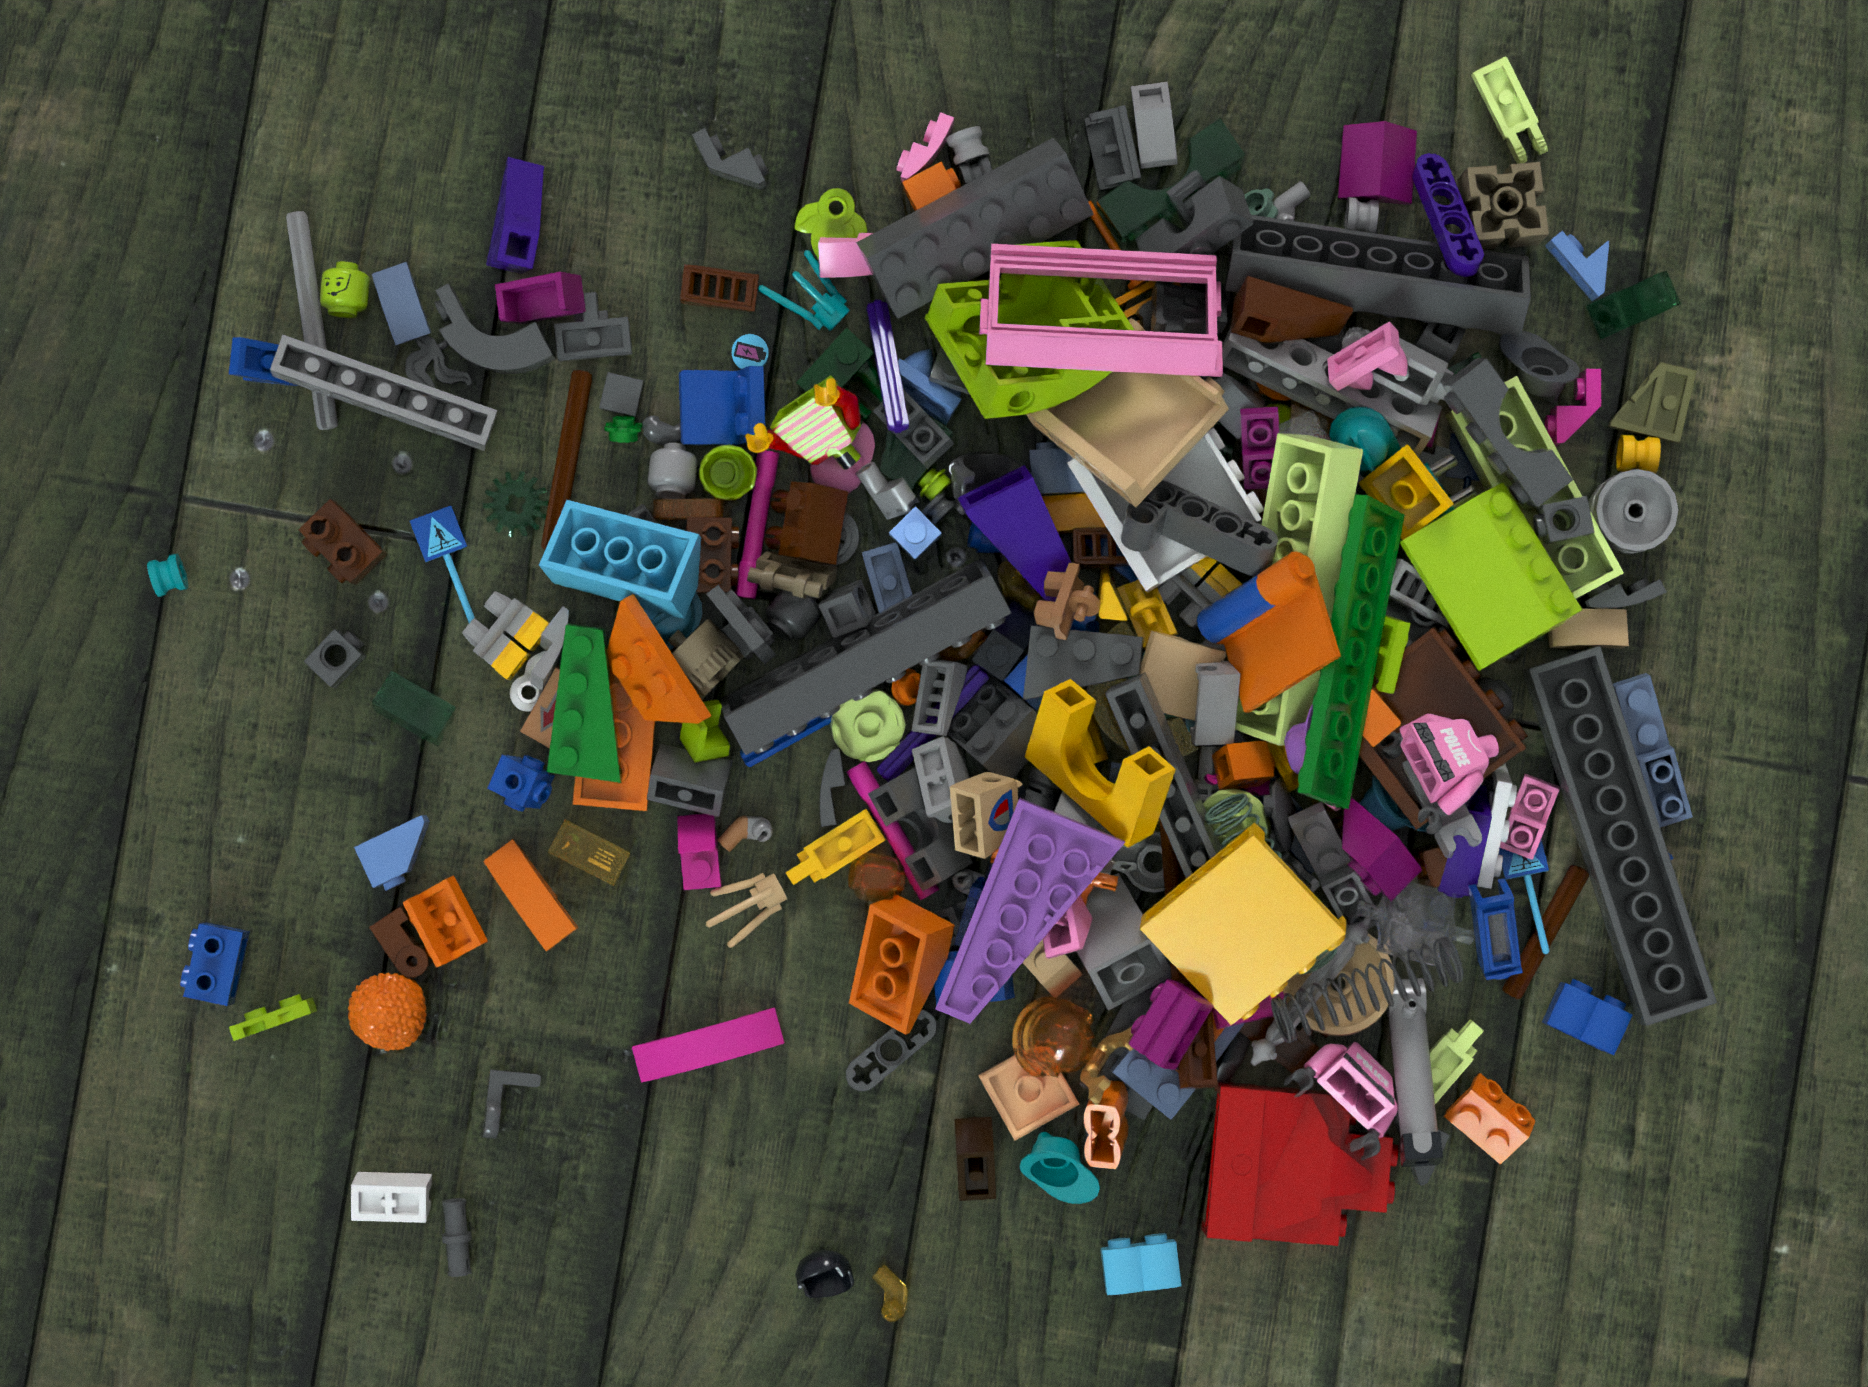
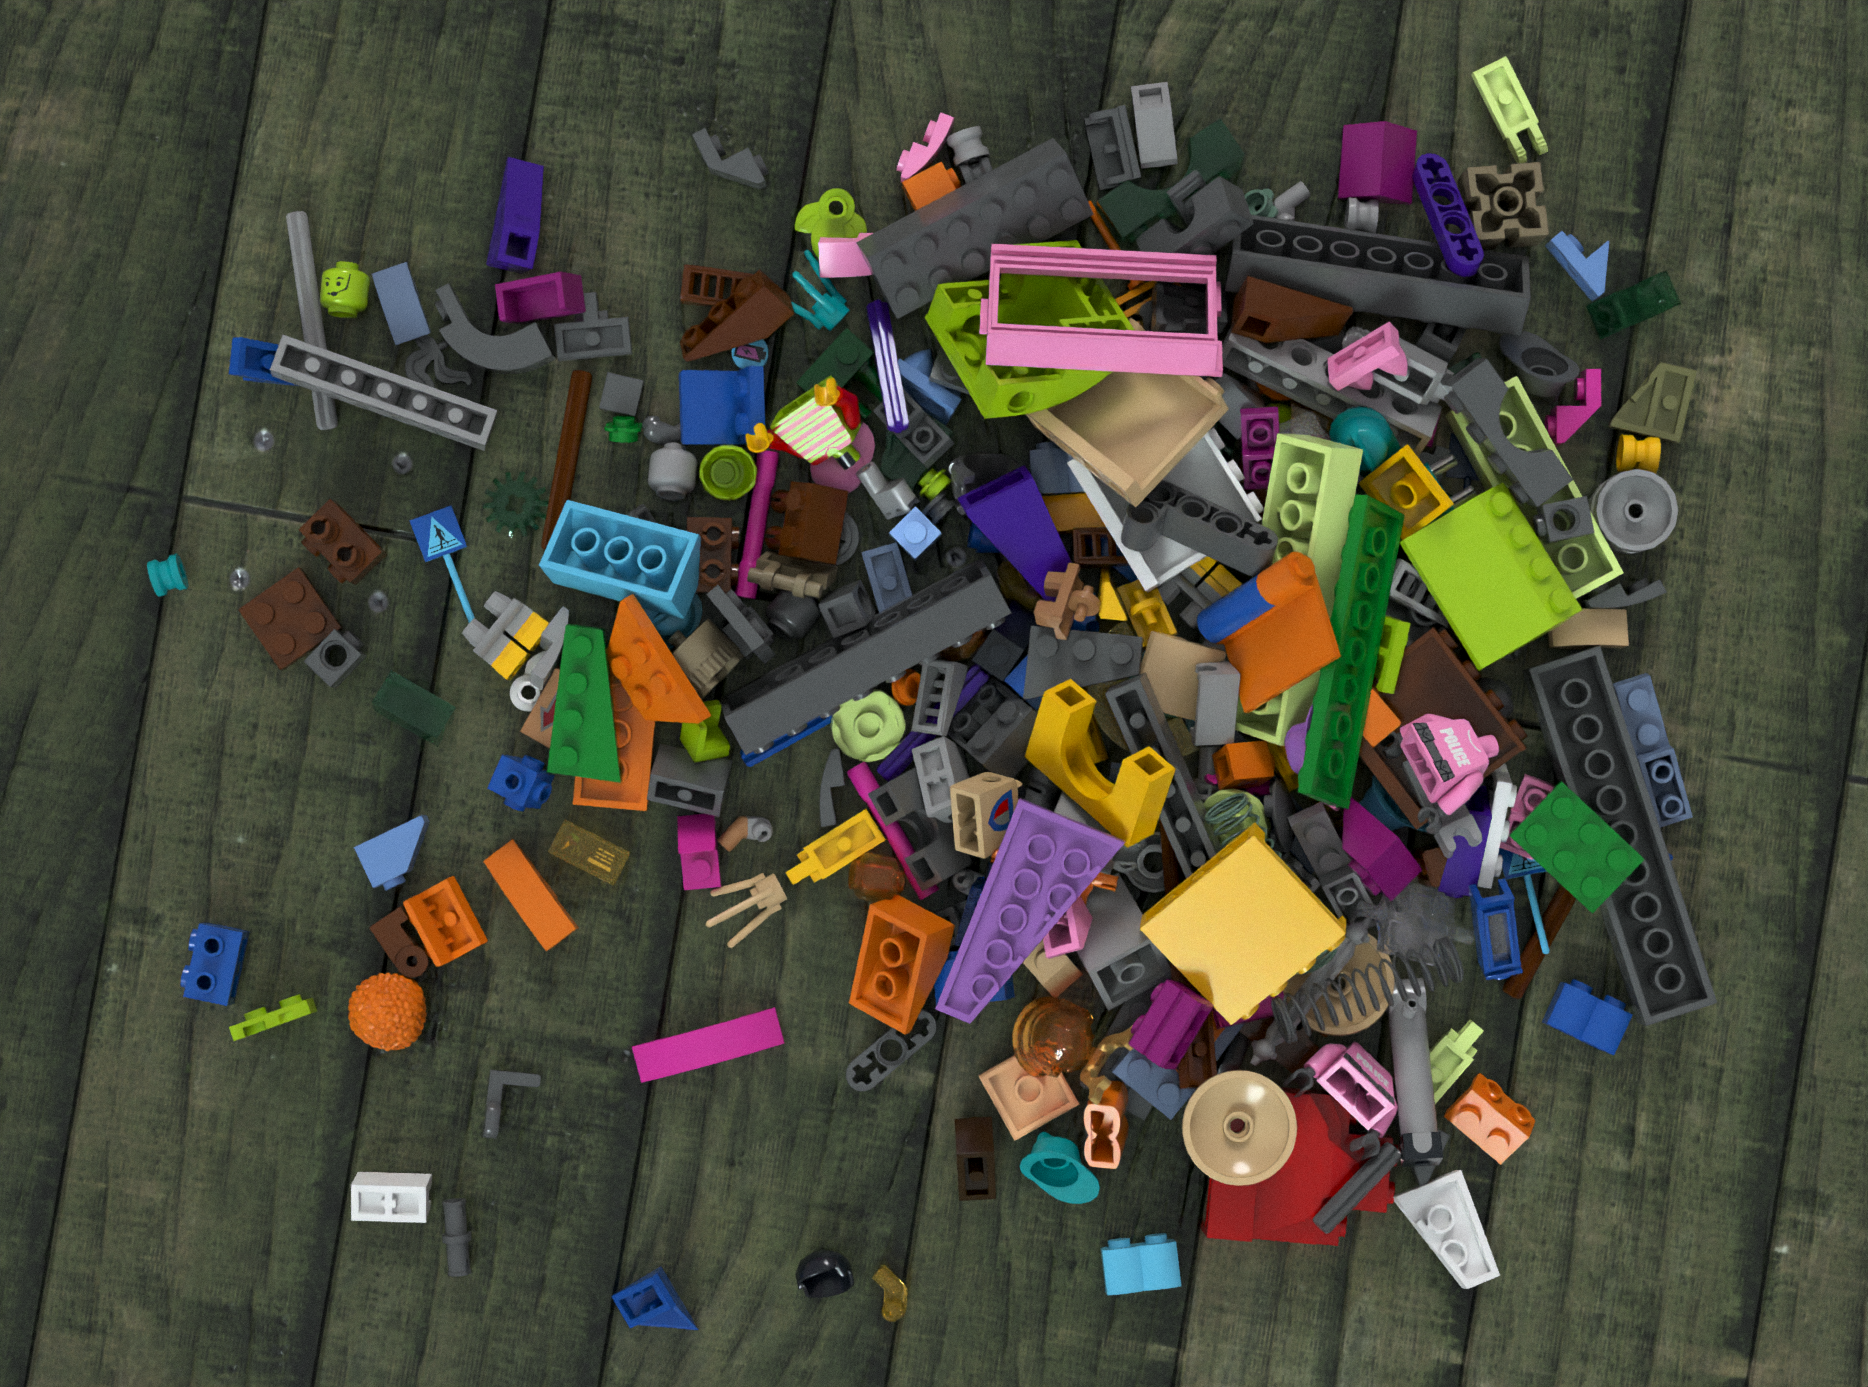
(290, 618): none -> reddish brown plate
(653, 1303): none -> blue slope
(682, 508): clear orange beam -> none
(744, 317): none -> reddish brown slope
(1255, 1150): none -> tan dish
(1357, 1188): none -> dark grey axle
(1451, 1227): none -> white wing
(1576, 847): none -> green plate

